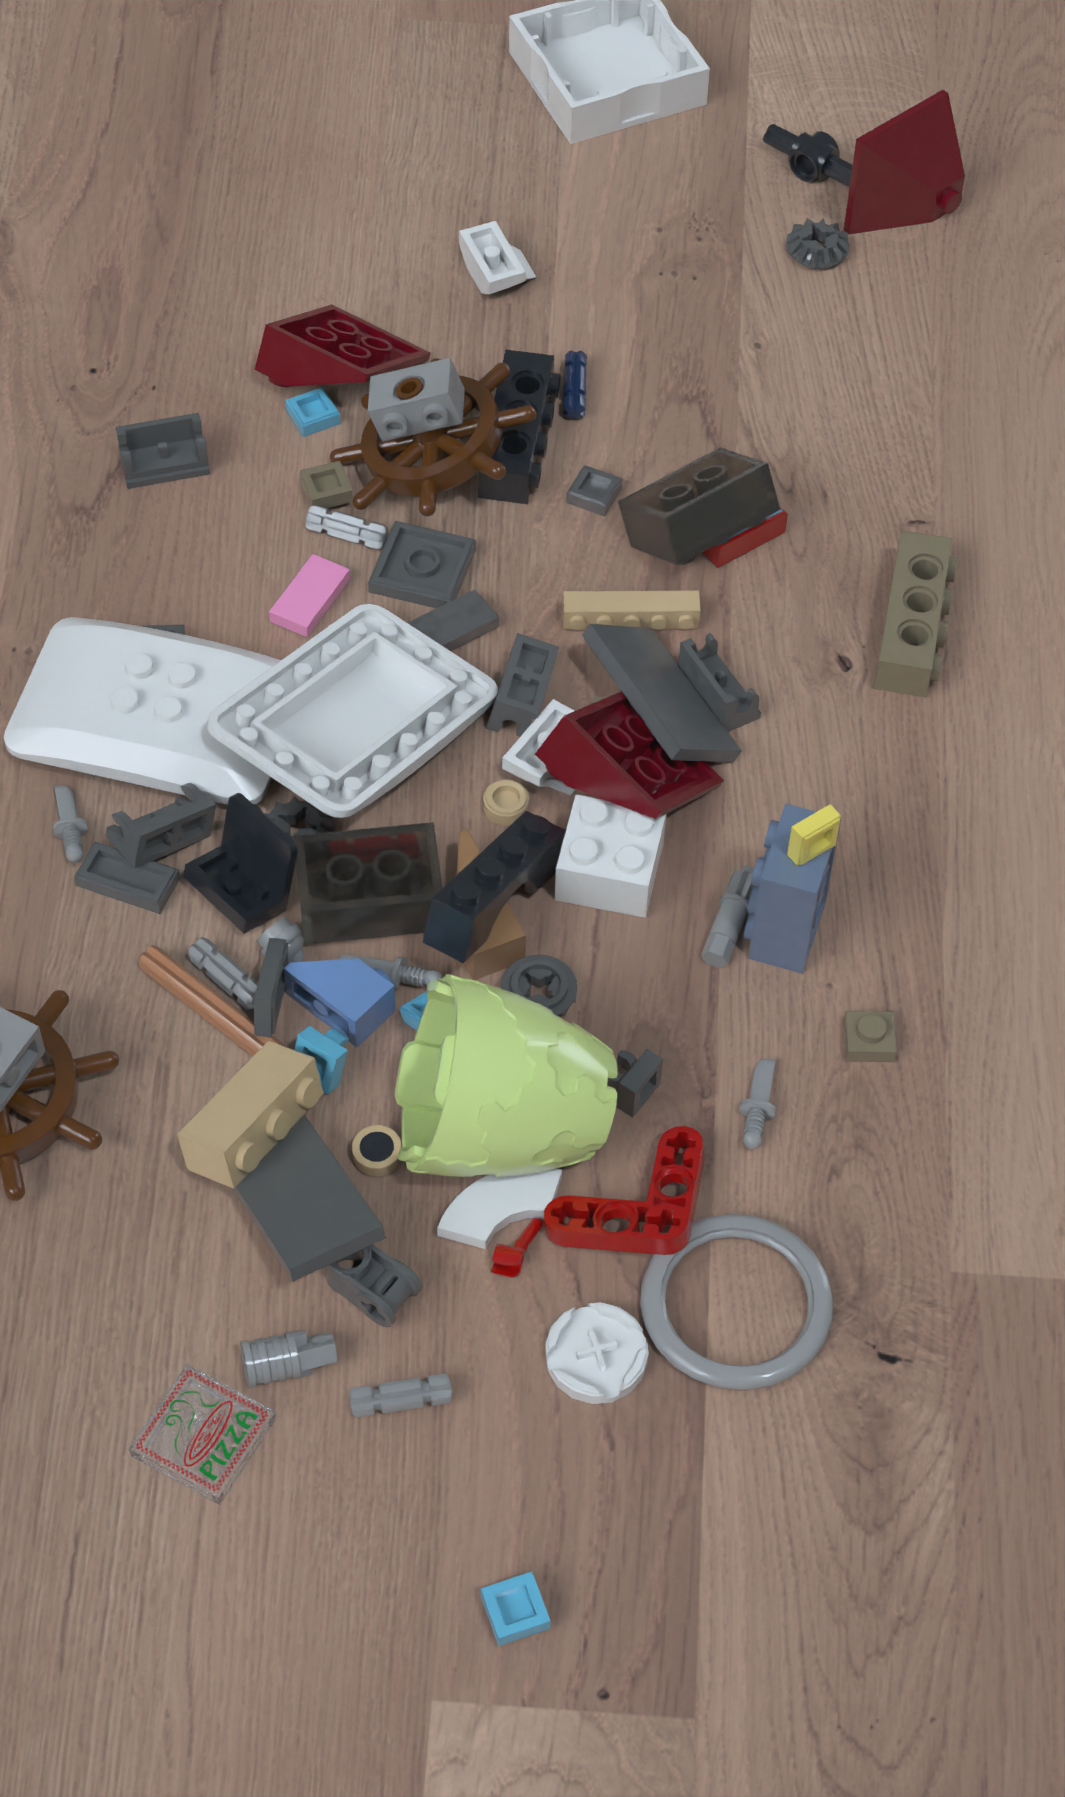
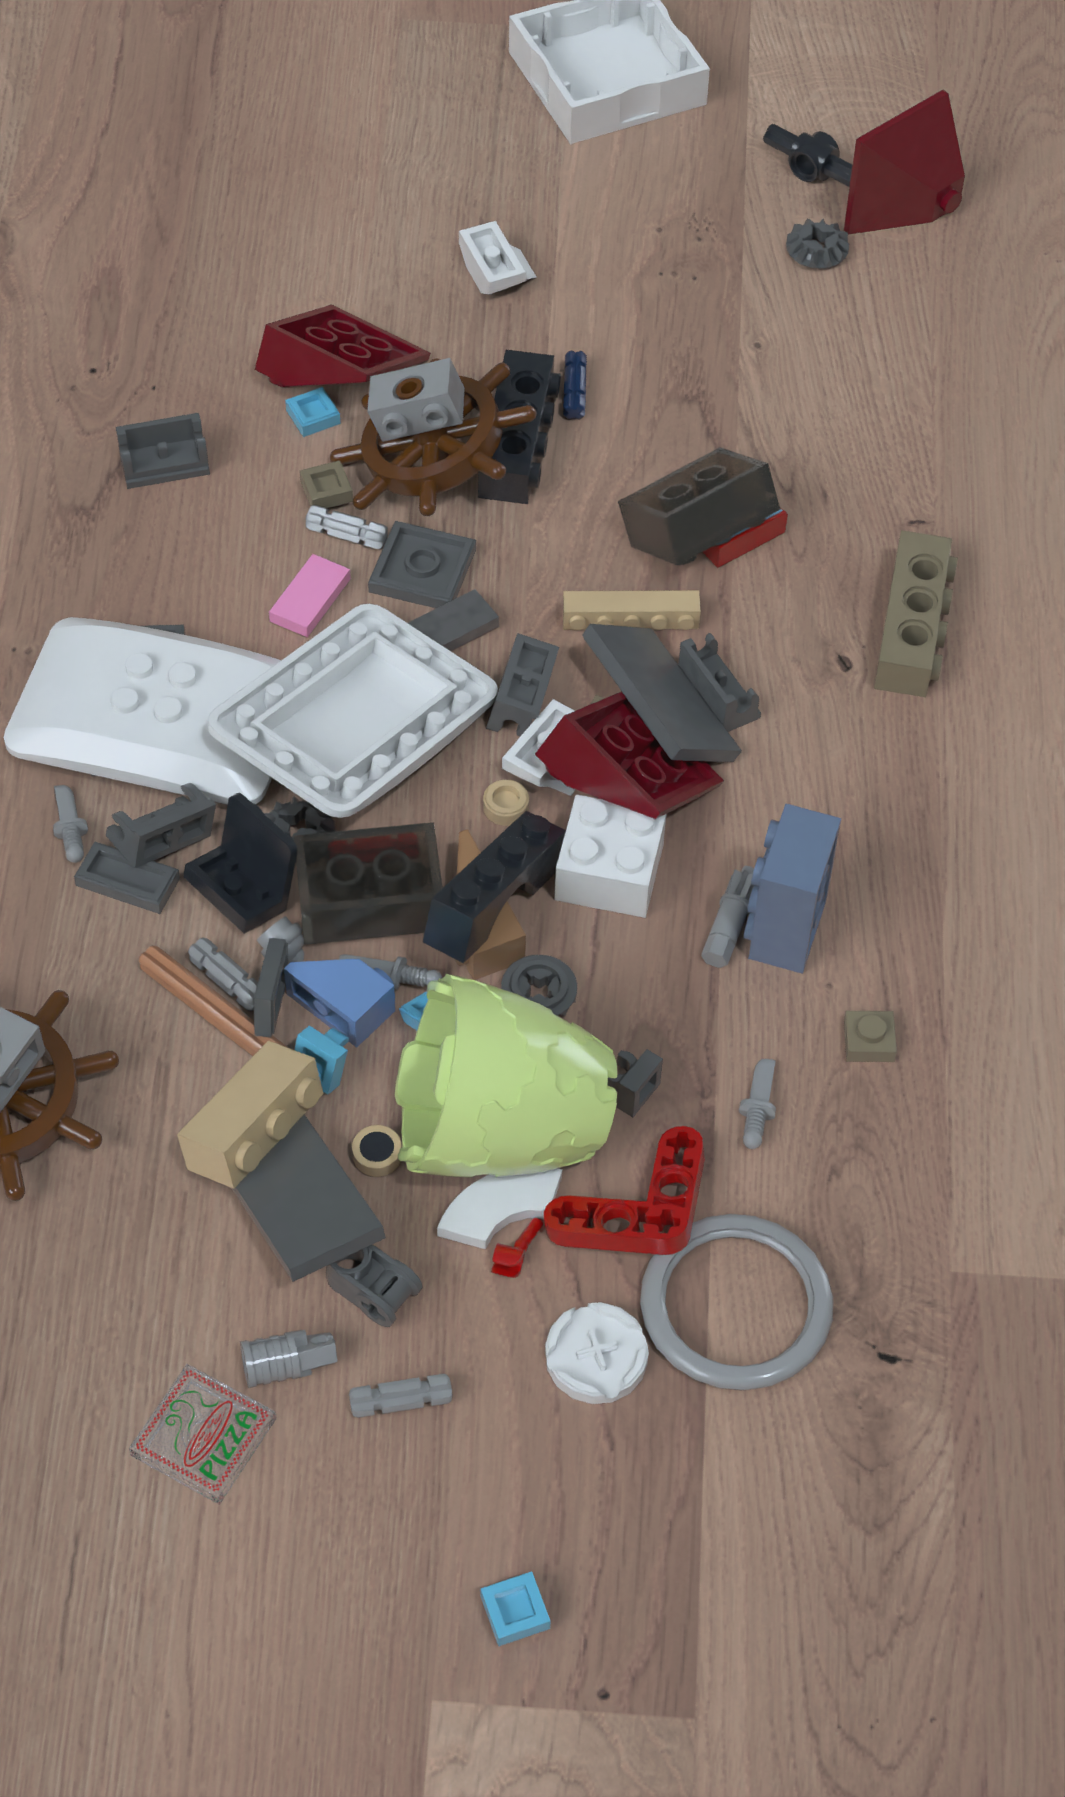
(594, 490): flat silver tile -> none
(813, 835): light yellow tile -> none

